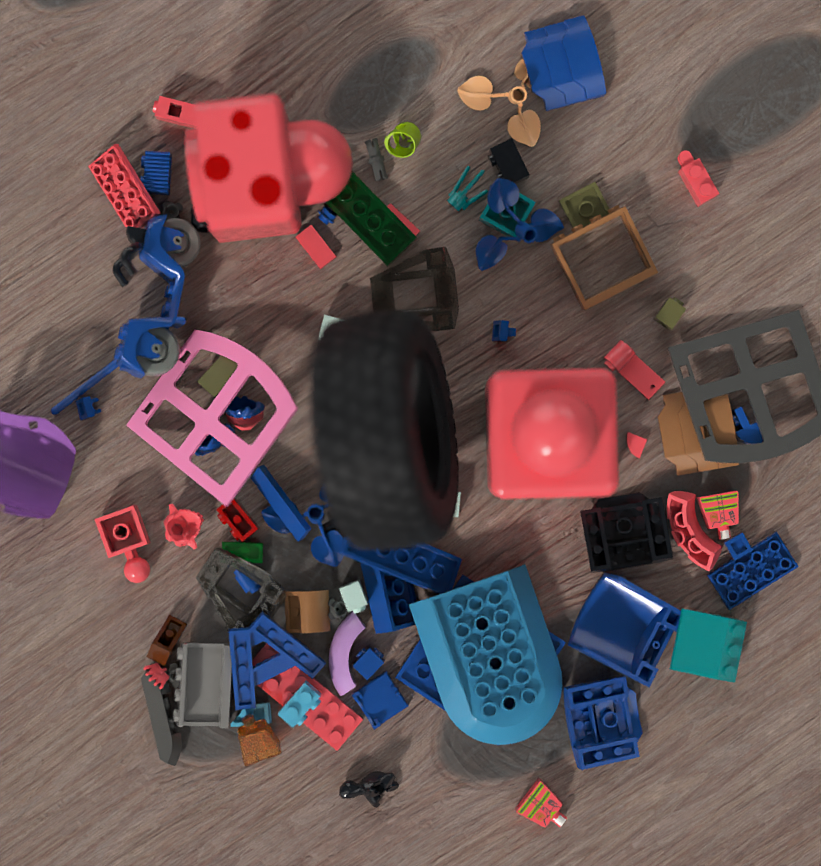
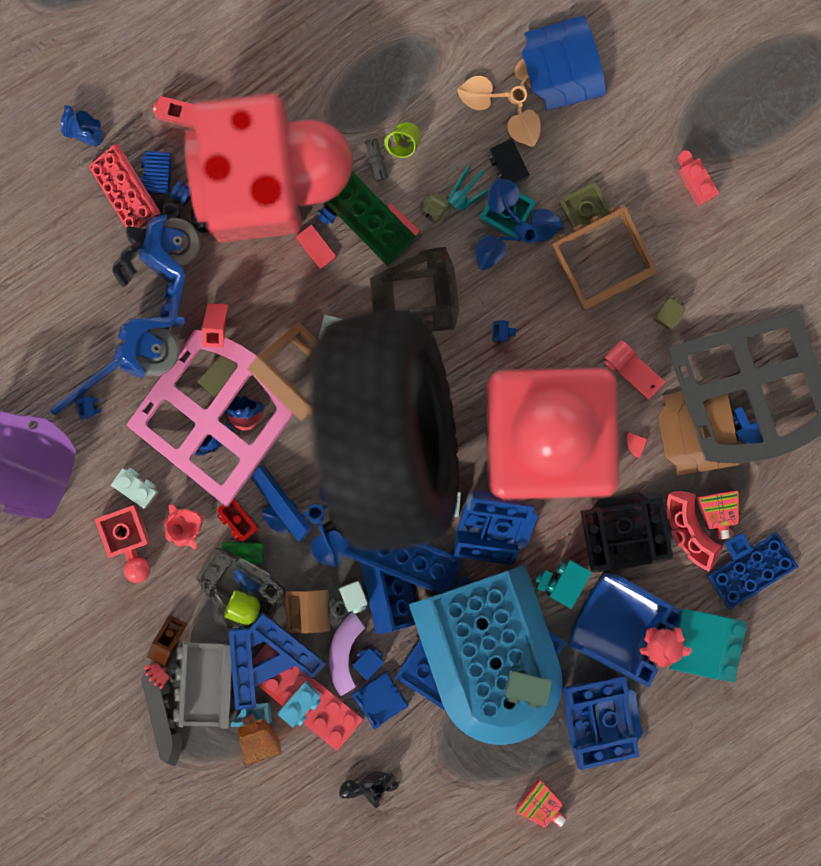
(81, 126): none -> blue hair
(135, 488): none -> light aqua brick
(181, 192): none -> blue wheel
(215, 325): none -> coral brick
(242, 608): none -> lime helmet
(274, 380): none -> medium nougat window
(435, 207): none -> olive head
(493, 528): none -> blue slope
(527, 688): none -> sand green brick
(542, 580): none -> teal plate
(568, 583): none -> teal brick
(665, 646): none -> coral hair

